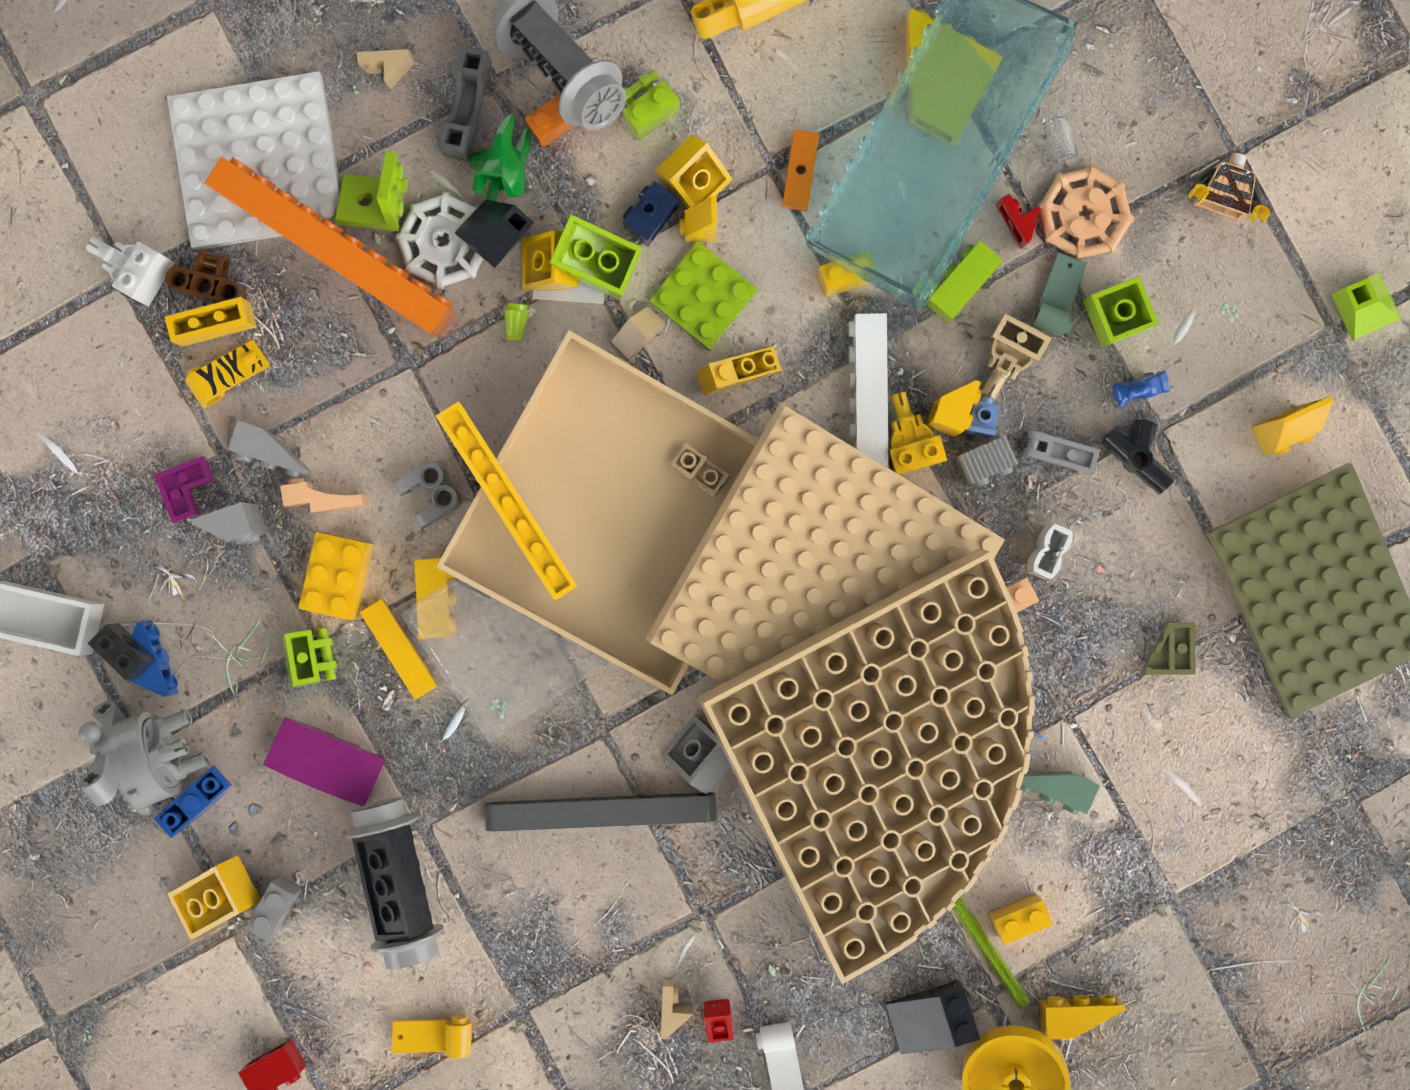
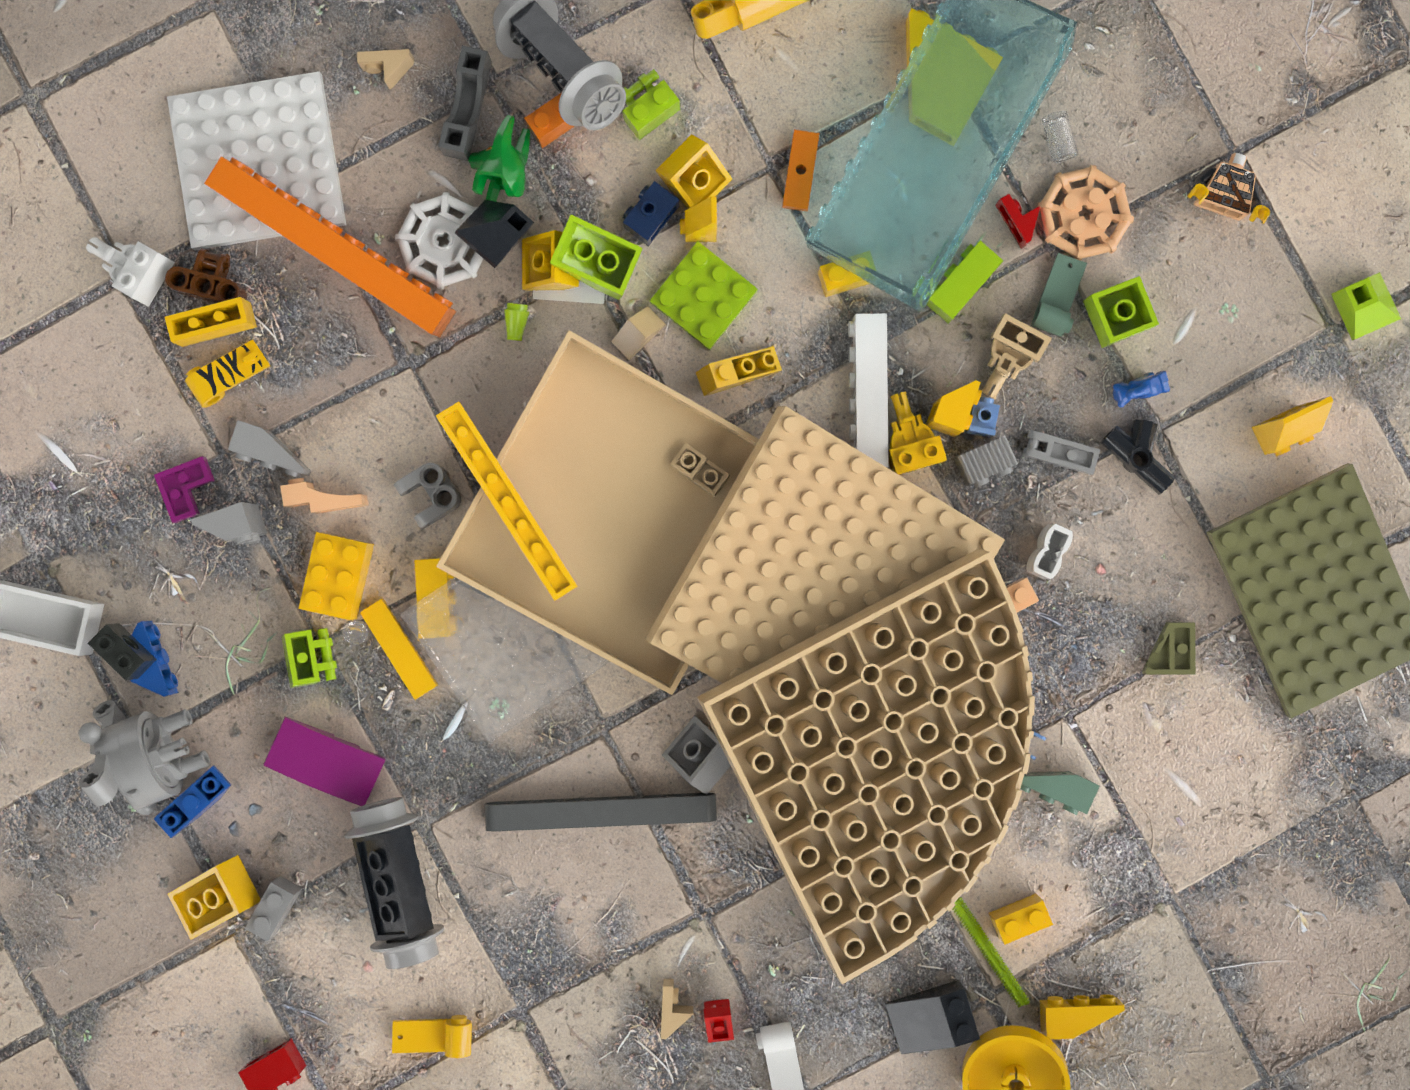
(384, 191): lime bracket -> none

